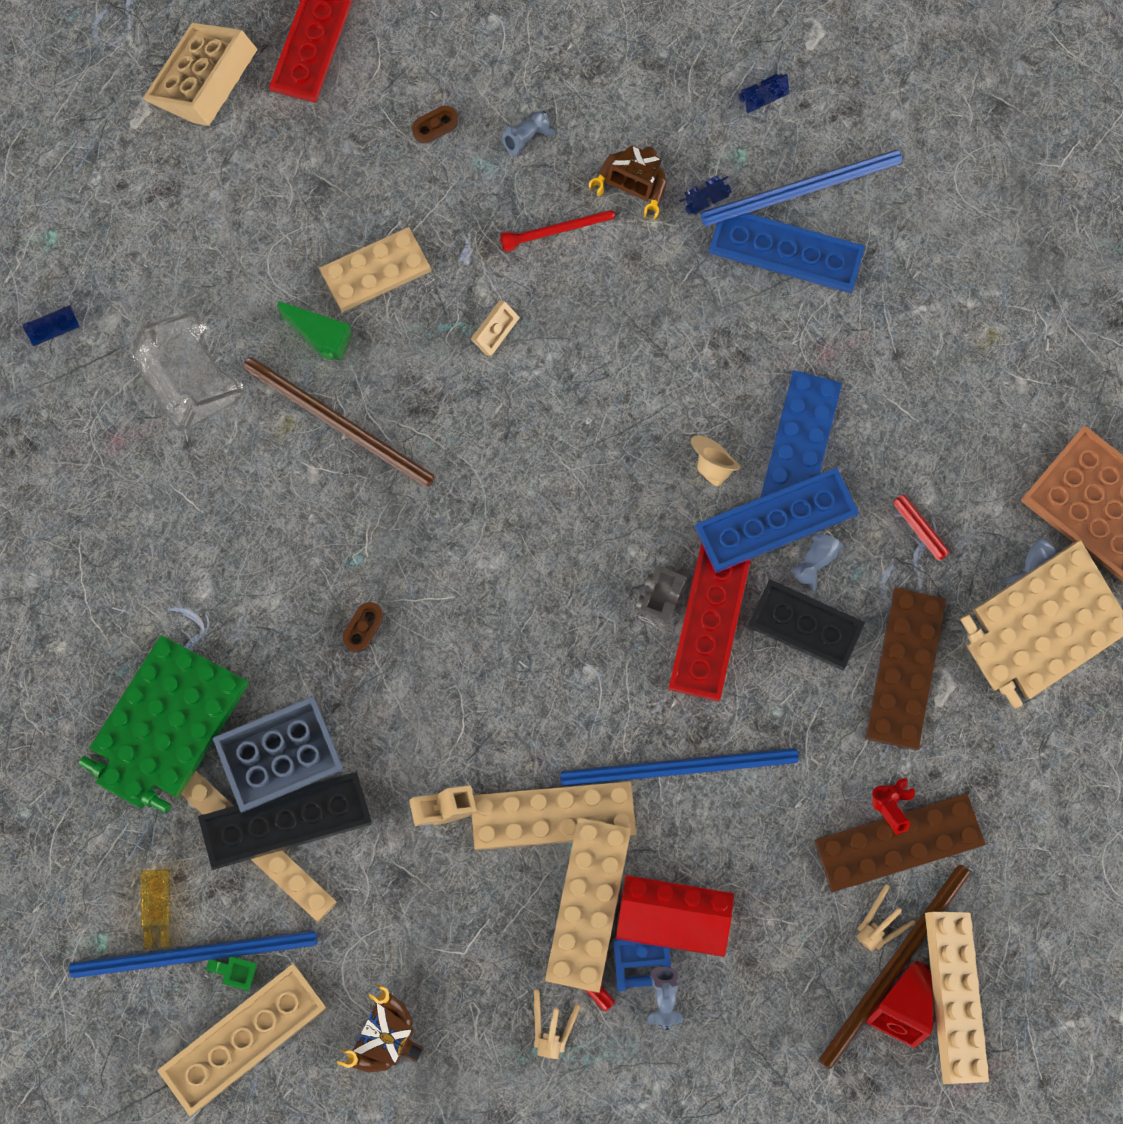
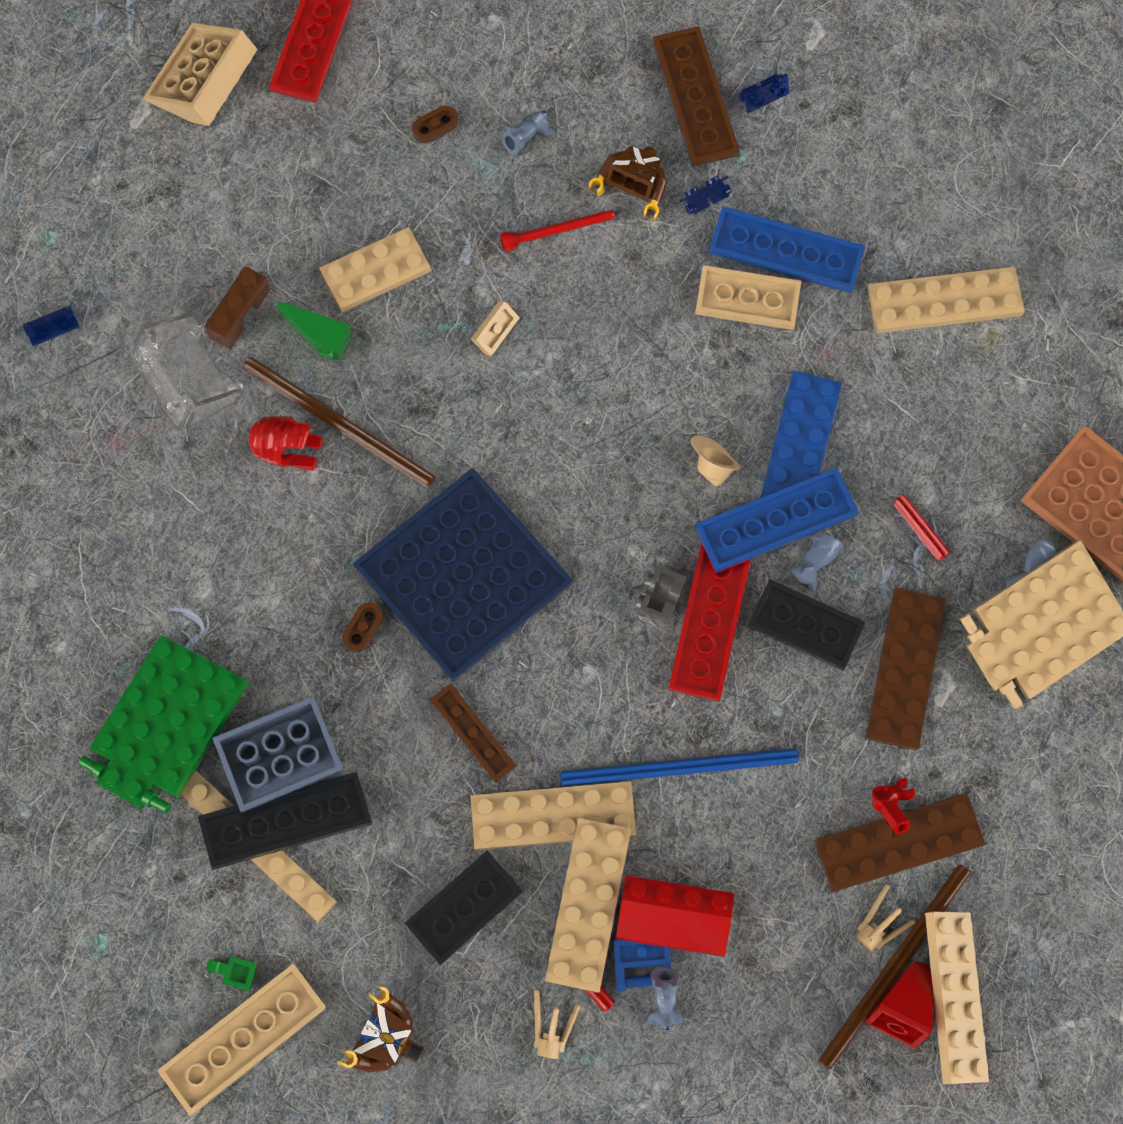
(155, 905): clear yellow hinge -> none
(192, 954): blue axle -> none
(227, 319): none -> reddish brown arch
(275, 434): none -> red hair
(443, 807): tan brick -> none
(462, 574): none -> dark blue plate
(463, 907): none -> black plate
(473, 733): none -> reddish brown plate
(696, 96): none -> reddish brown plate
(748, 297): none -> tan plate
(801, 187): axle -> none
(945, 300): none -> tan plate

